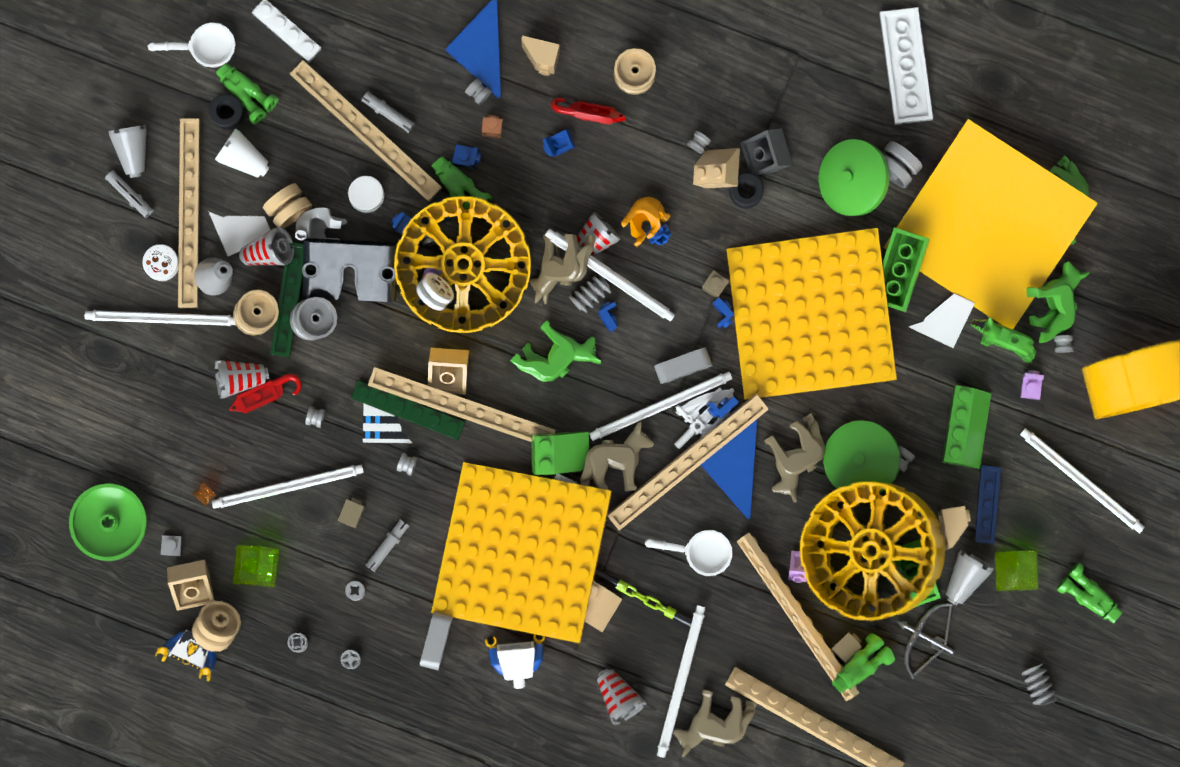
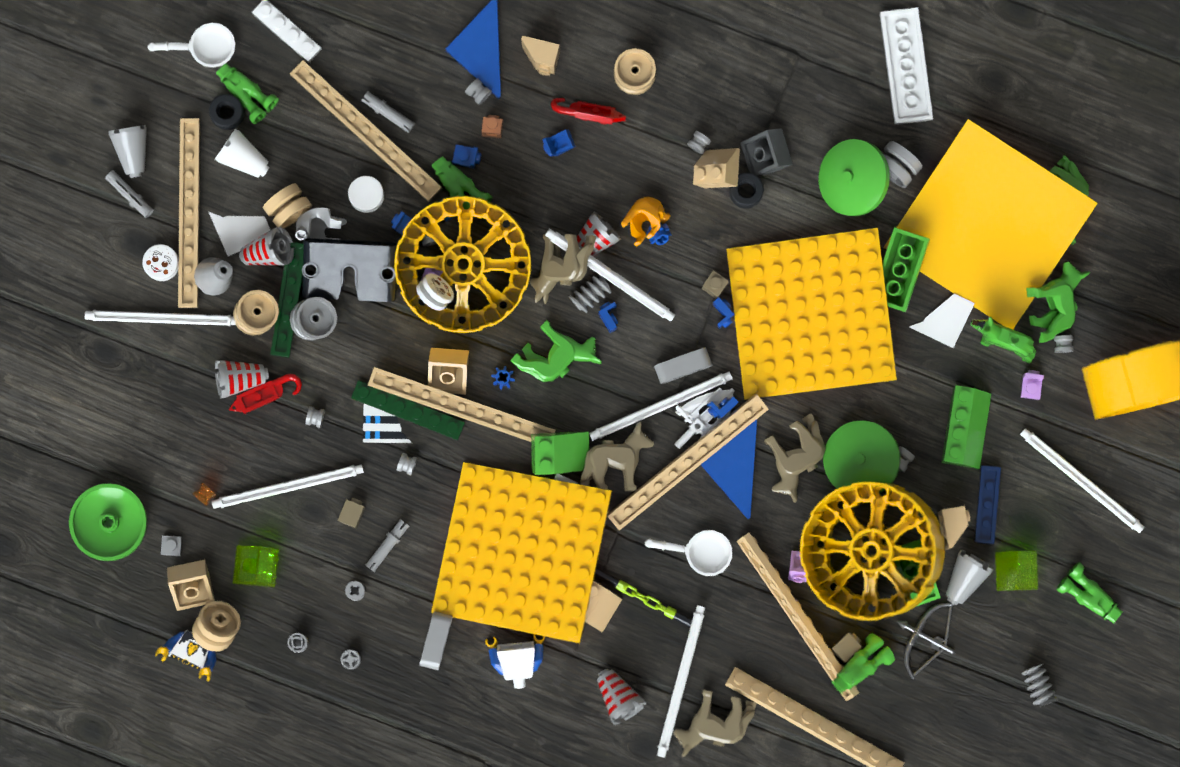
(504, 372): none -> blue gear

